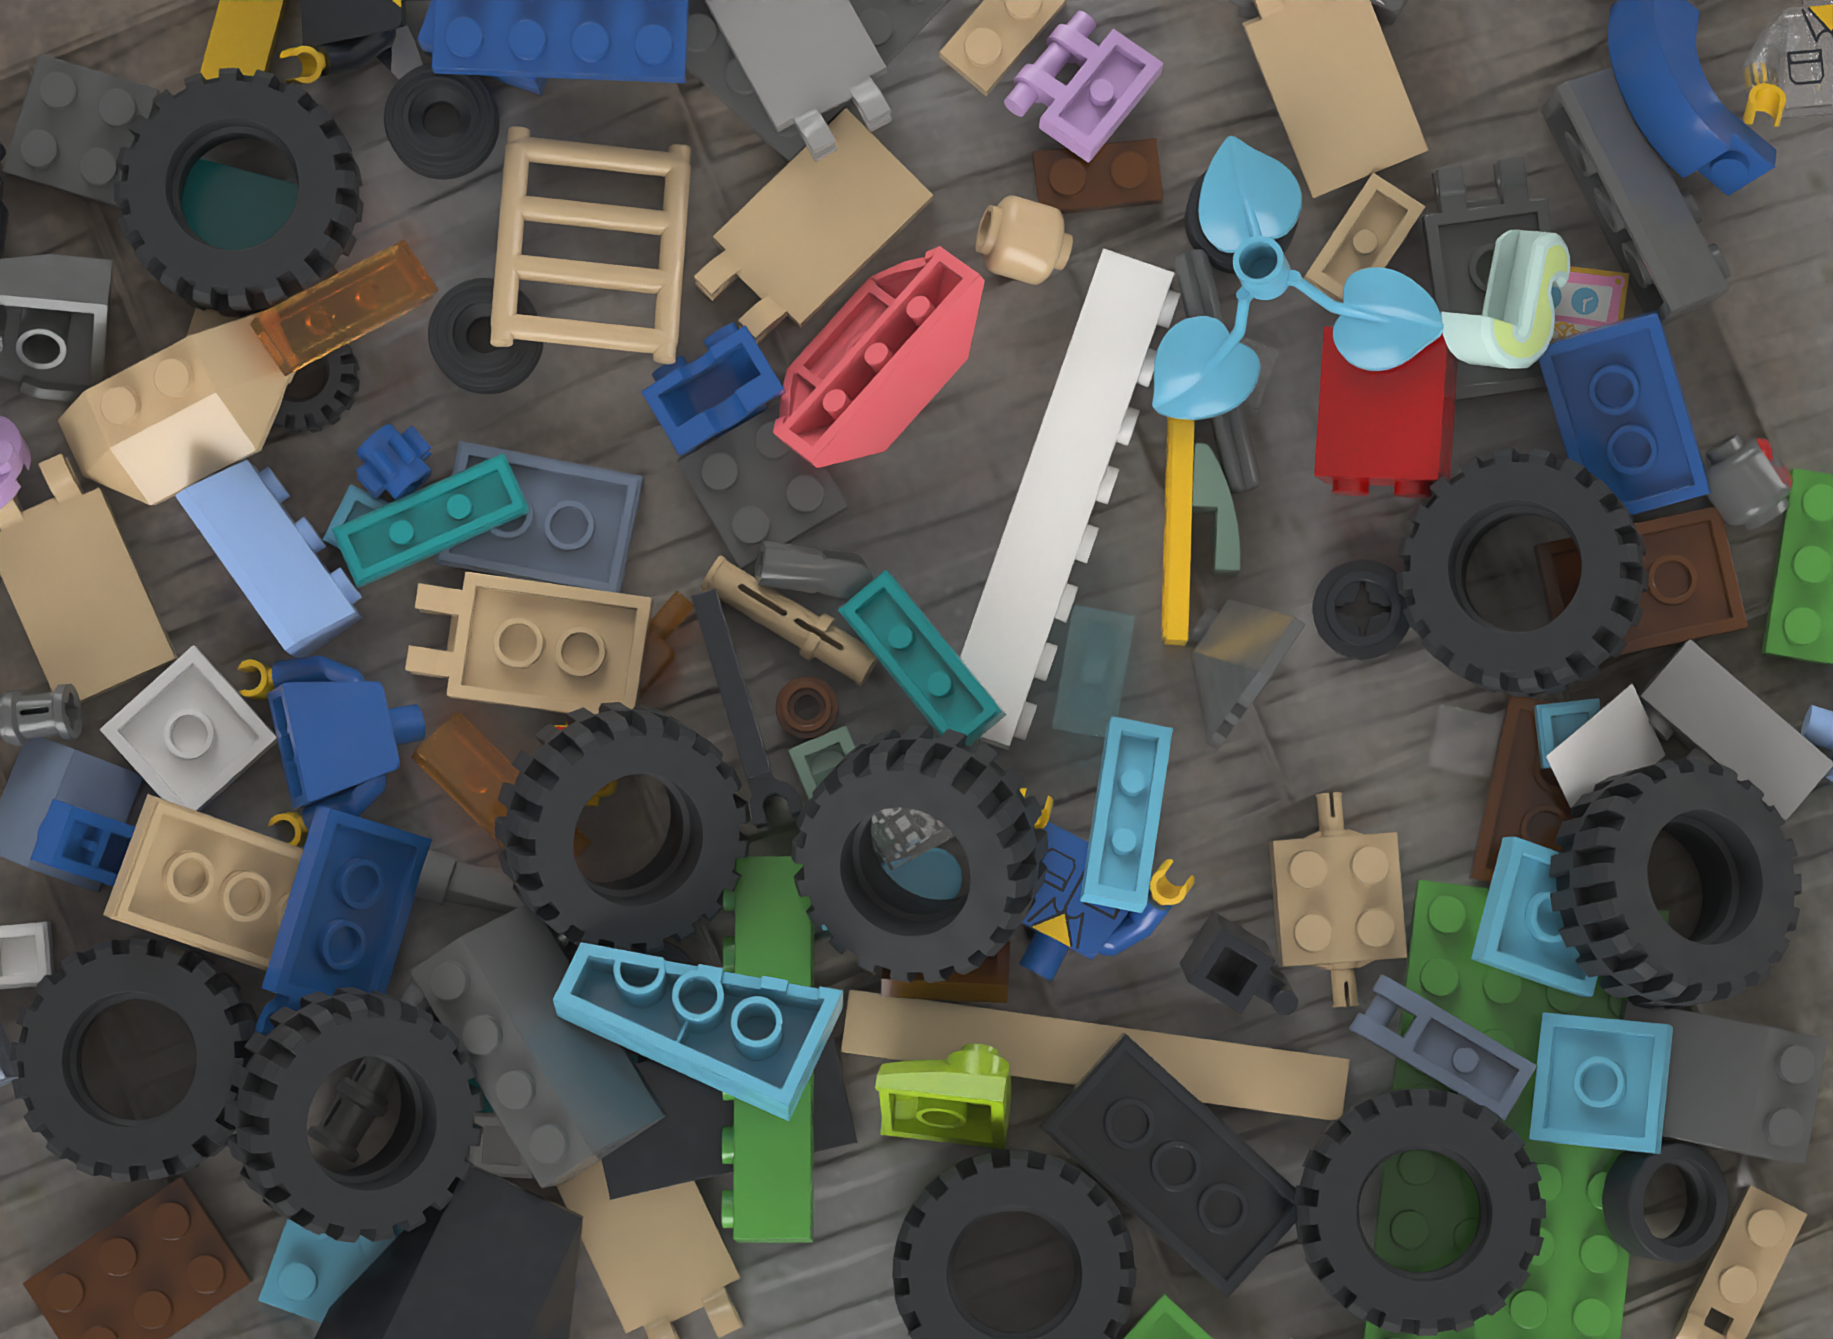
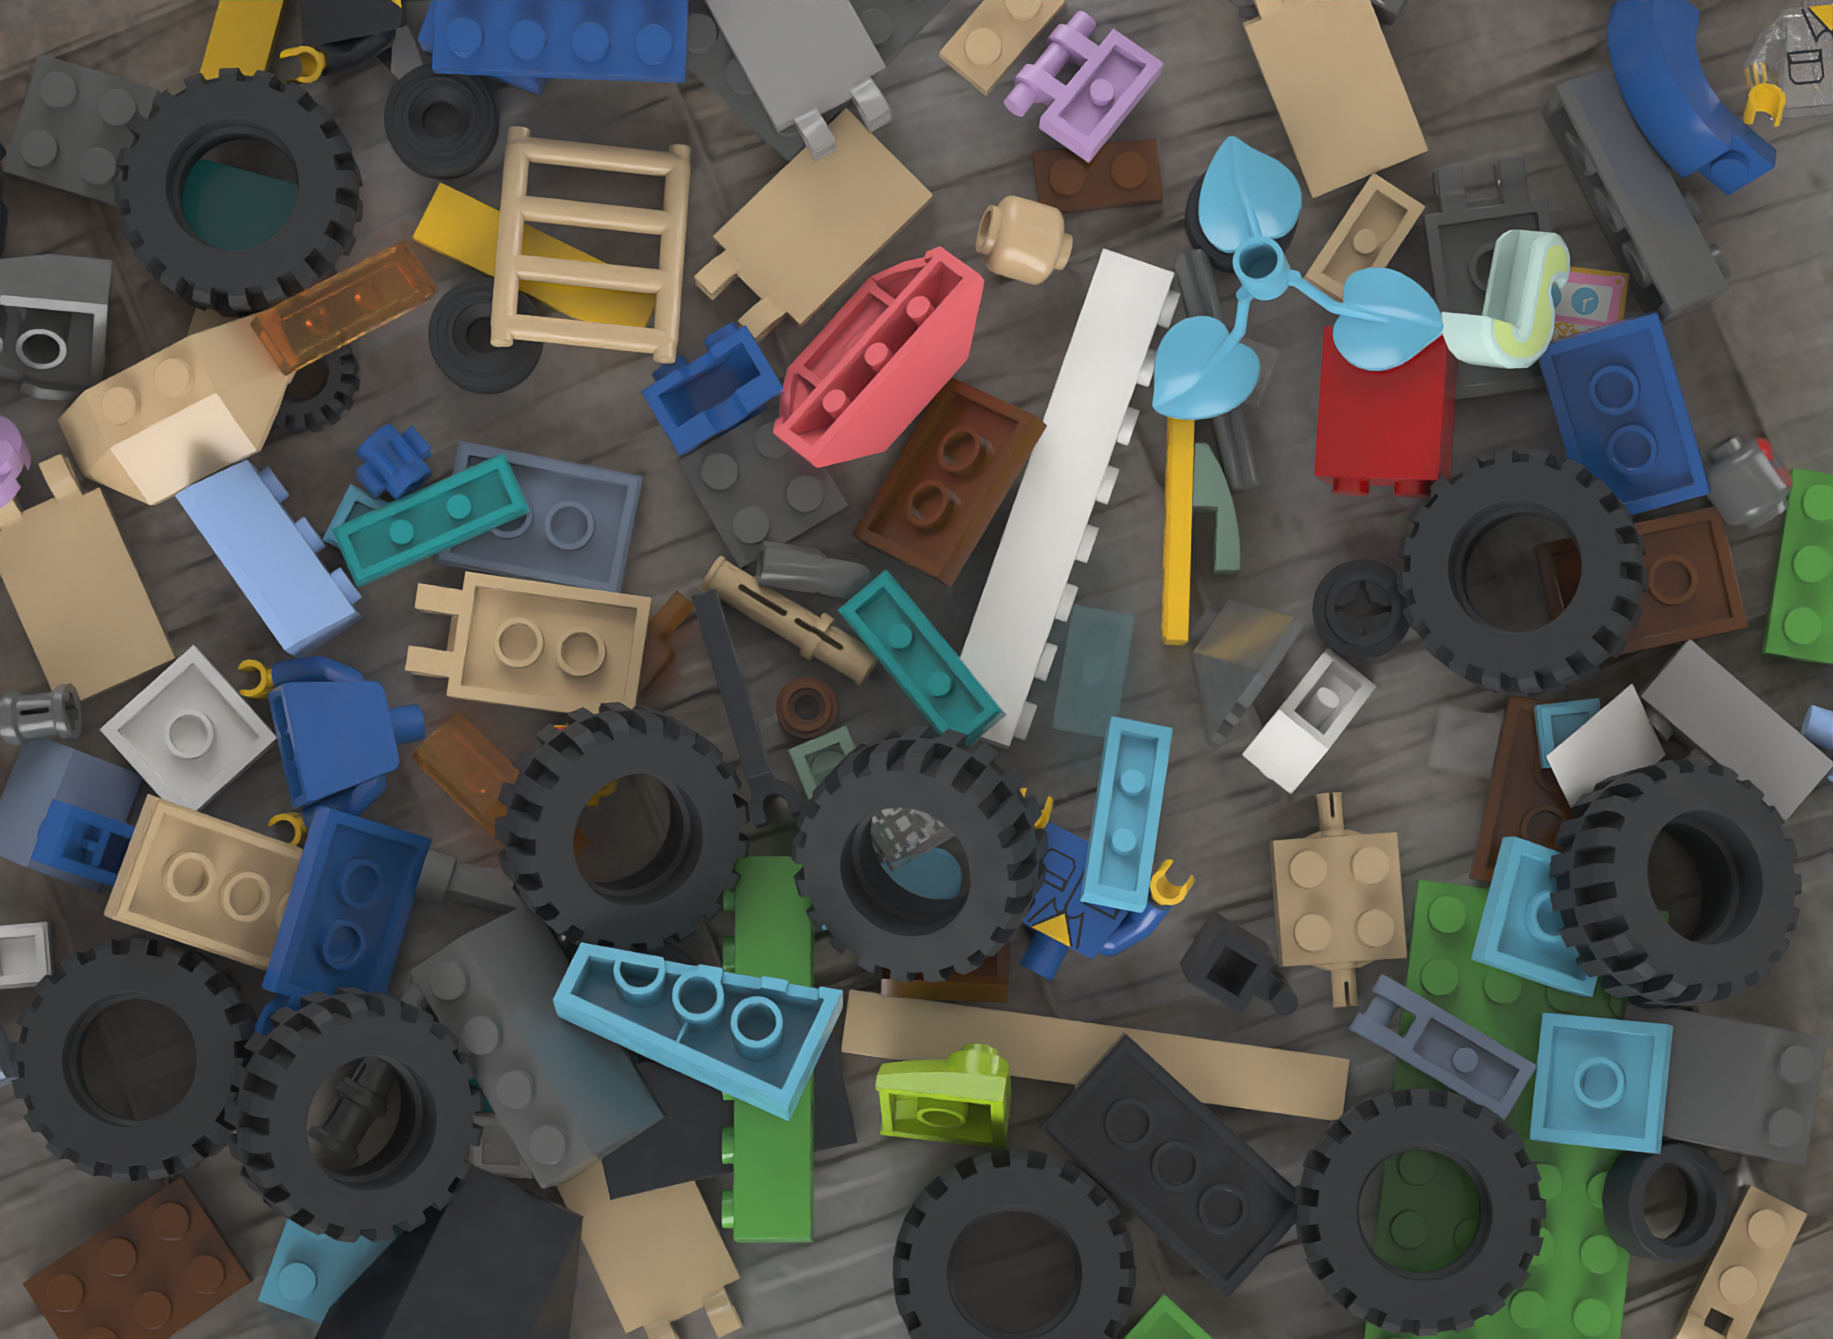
(469, 235): none -> yellow tile
(949, 481): none -> reddish brown plate
(1309, 721): none -> white slope

